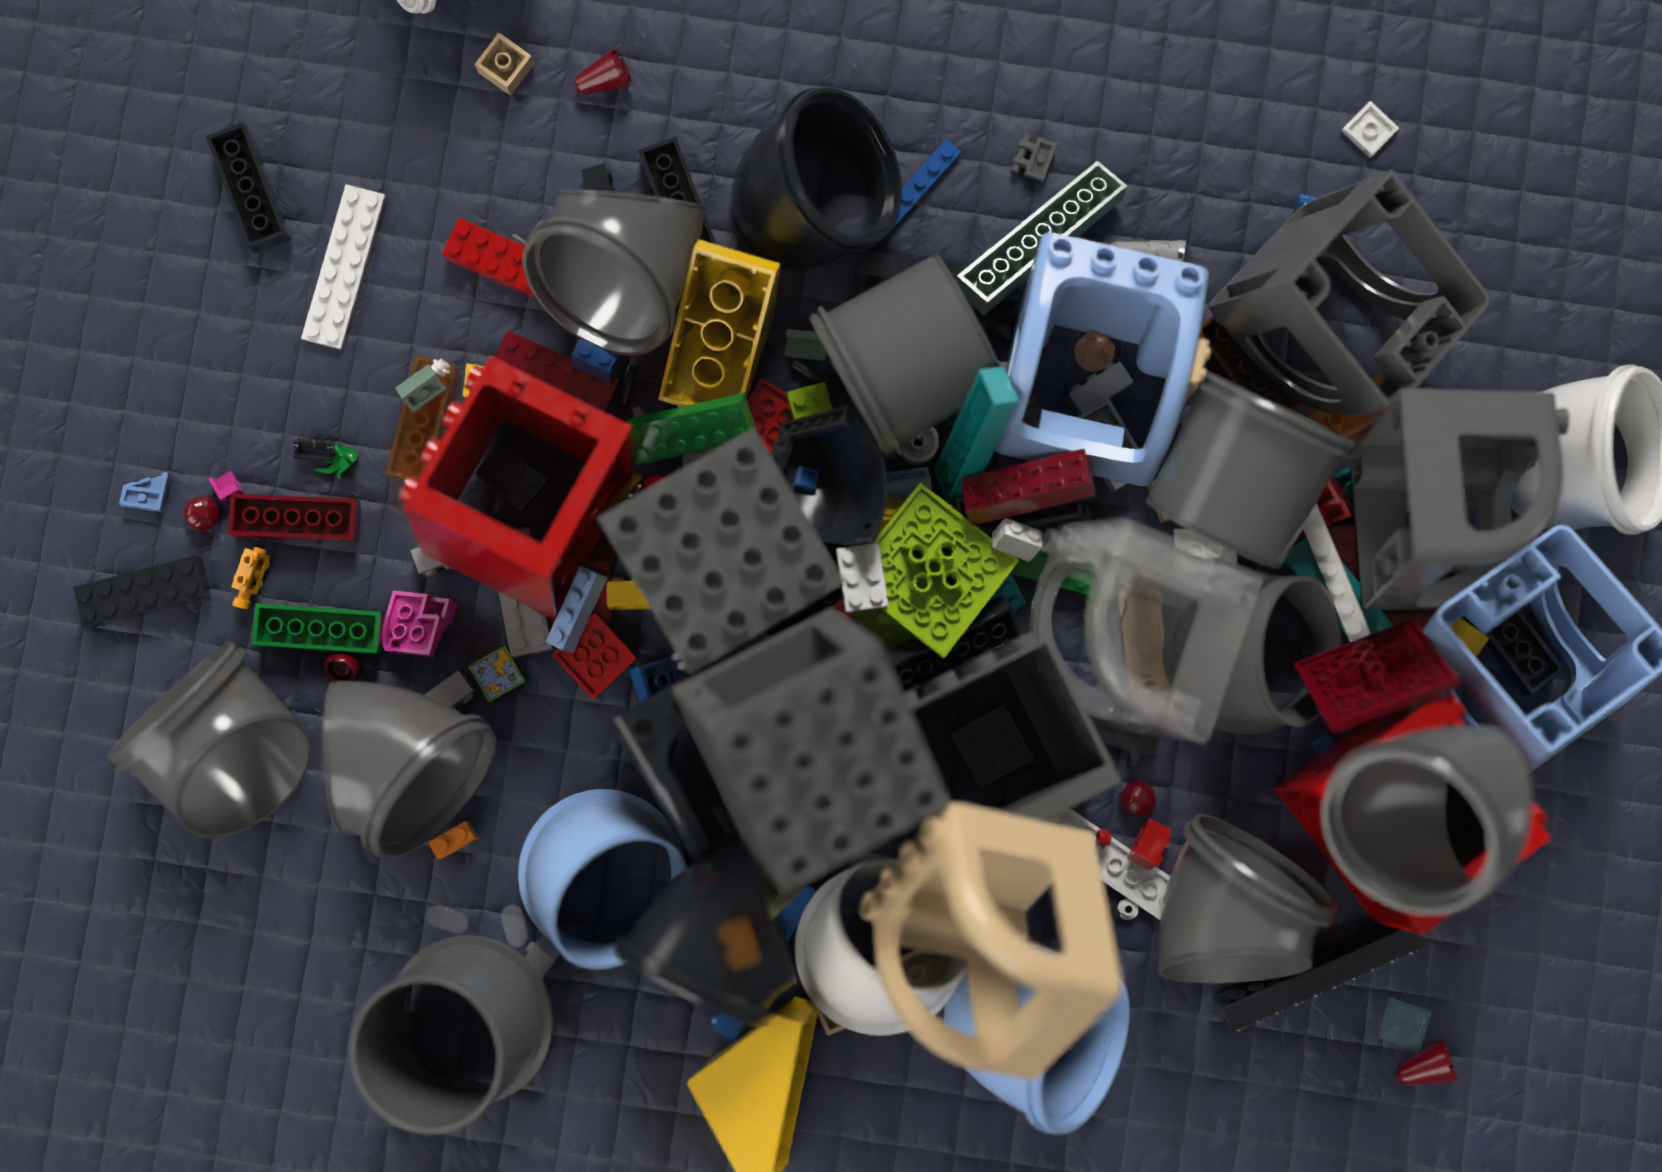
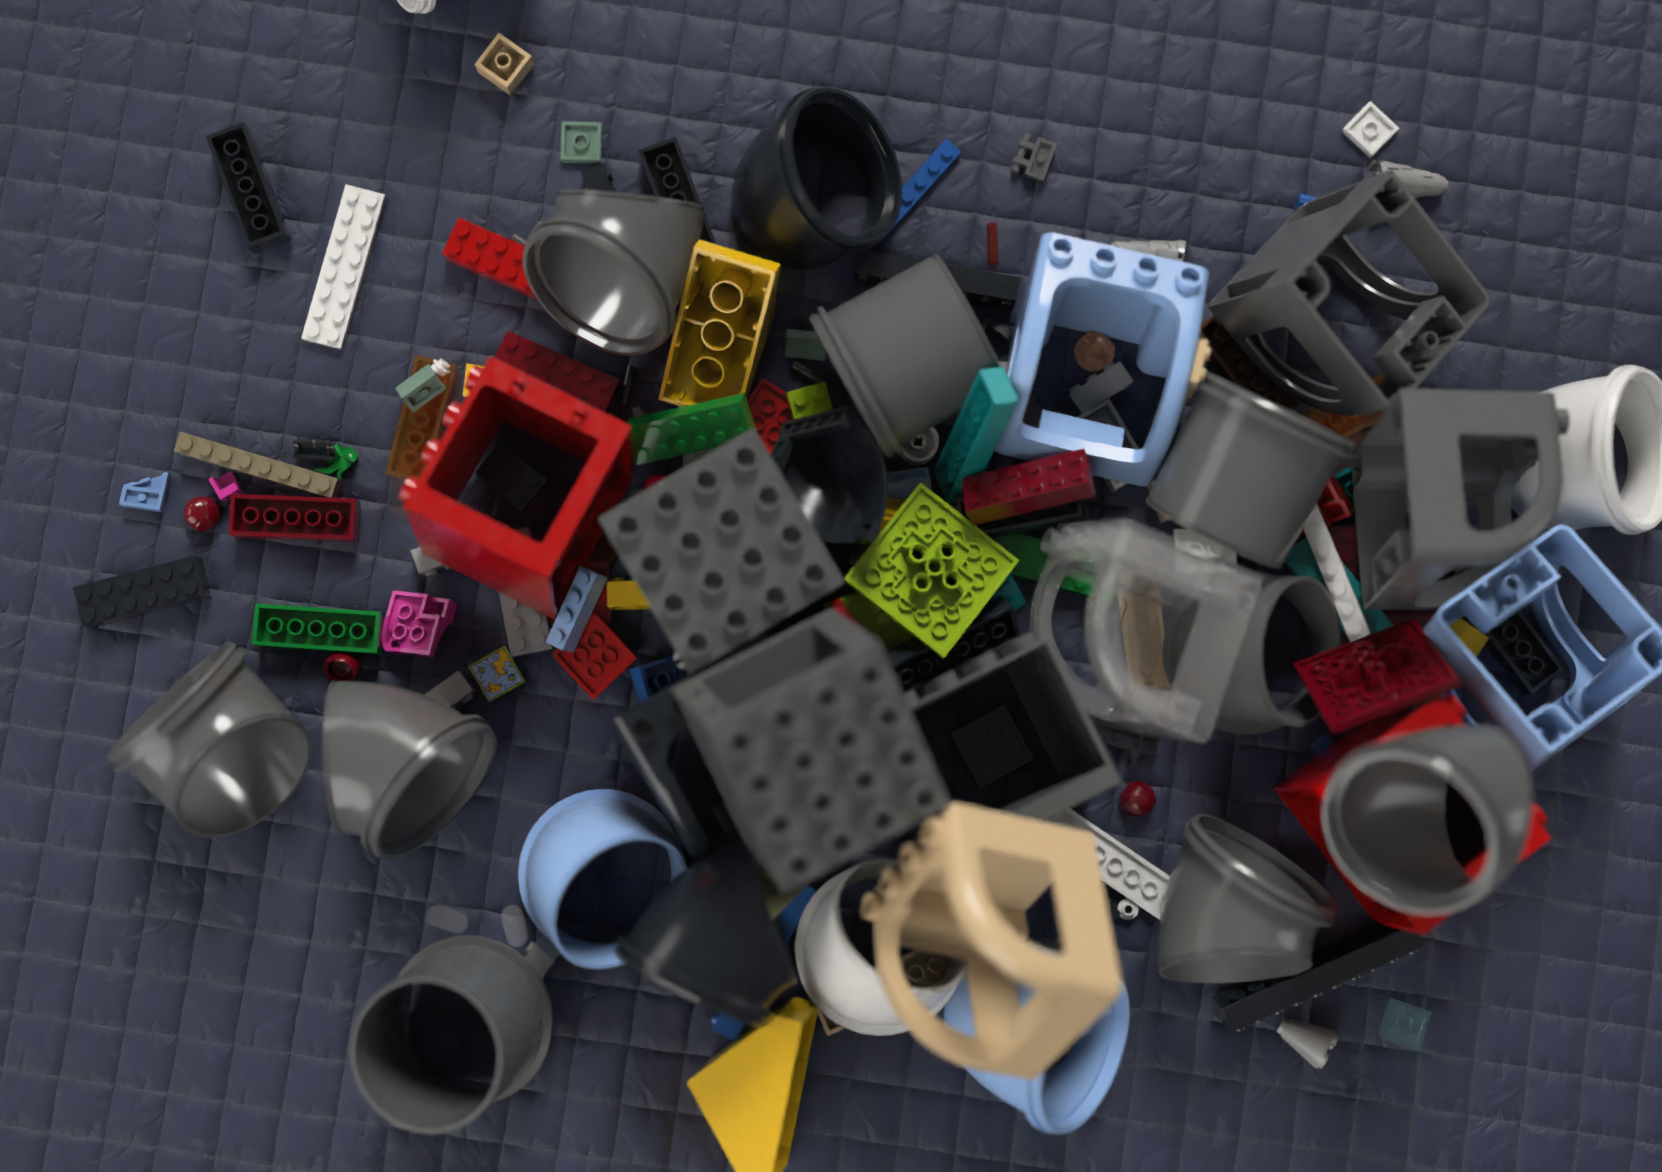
(249, 572): light orange brick -> none
(258, 466): none -> dark tan brick
(453, 840): orange brick -> none
(581, 142): none -> sand green tile
(594, 360): blue brick -> none
(604, 75): dark red cone -> none
(626, 493): reddish brown plate -> none
(739, 942): clear orange brick -> none
(806, 478): blue tile -> none
(862, 577): white plate -> none
(992, 243): none -> clear red piece
(1017, 539): white brick -> none
(1067, 213): sand green brick -> none
(1103, 838): red plate -> none
(1150, 844): red brick -> none
(1308, 1040): none -> light grey cone
(1416, 181): none -> light grey cone
(1427, 1067): dark red cone -> none

